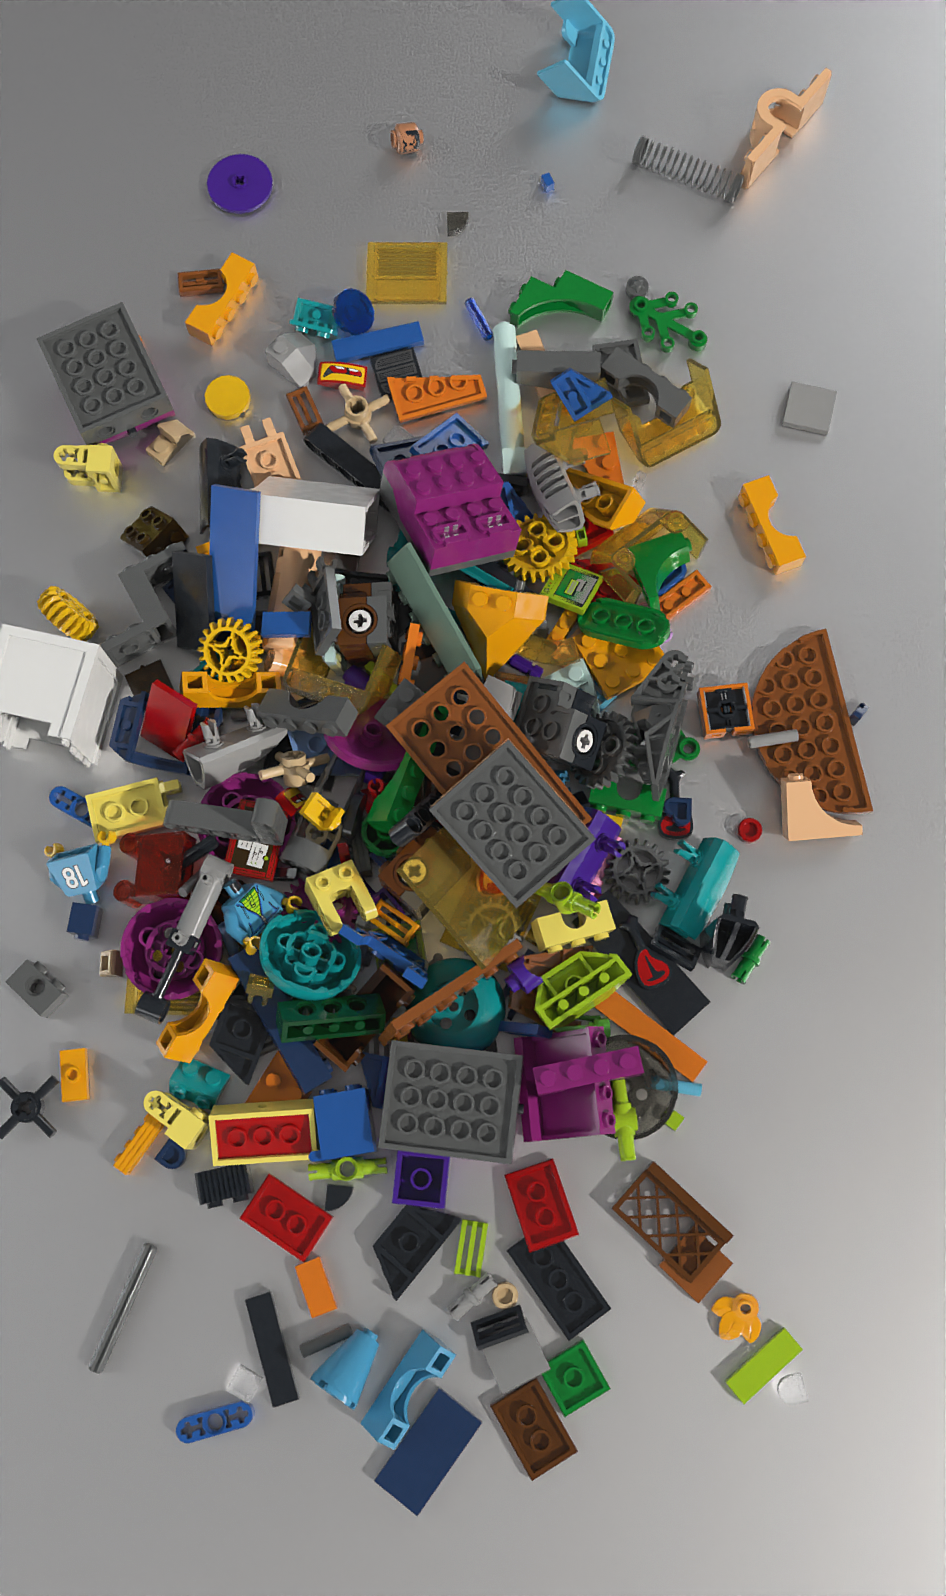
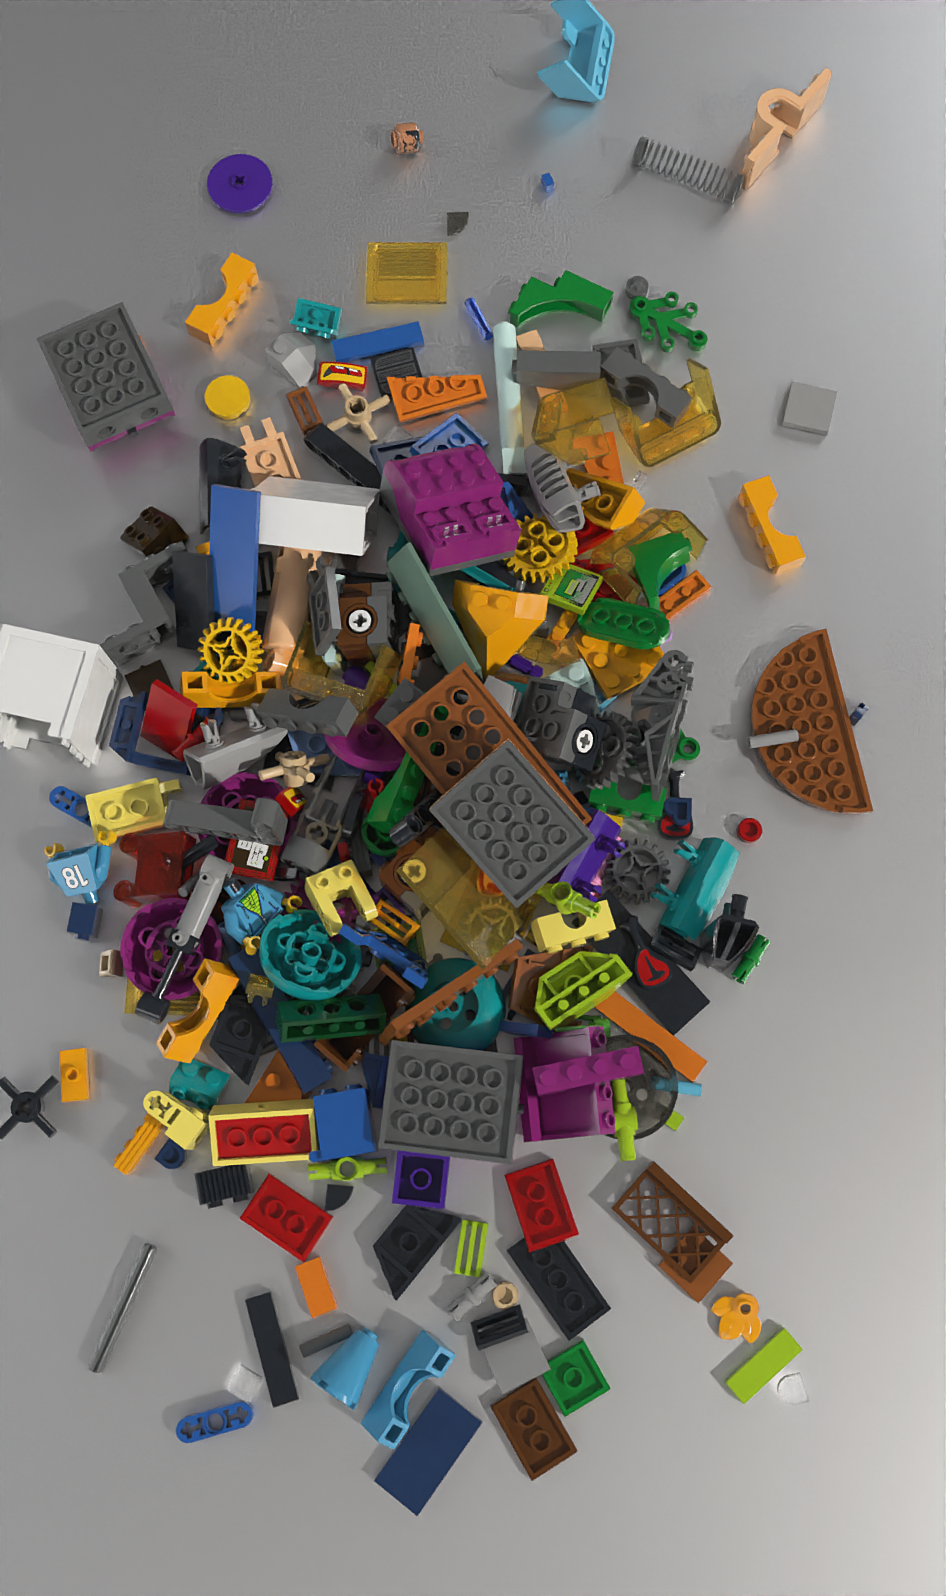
(24, 982): dark grey brick -> none
(67, 614): yellow gear -> none
(96, 461): light yellow brick -> none
(169, 442): tan slope -> none
(201, 285): dark orange tile -> none
(286, 624): blue tile -> none
(299, 598): dark grey tile -> none
(321, 813): yellow bracket -> none
(353, 311): clear blue tile -> none
(521, 977): dark purple piece -> none
(579, 393): blue wing -> none
(581, 537): lime piece -> none
(725, 710): piece -> none
(805, 818): light nougat arch -> none

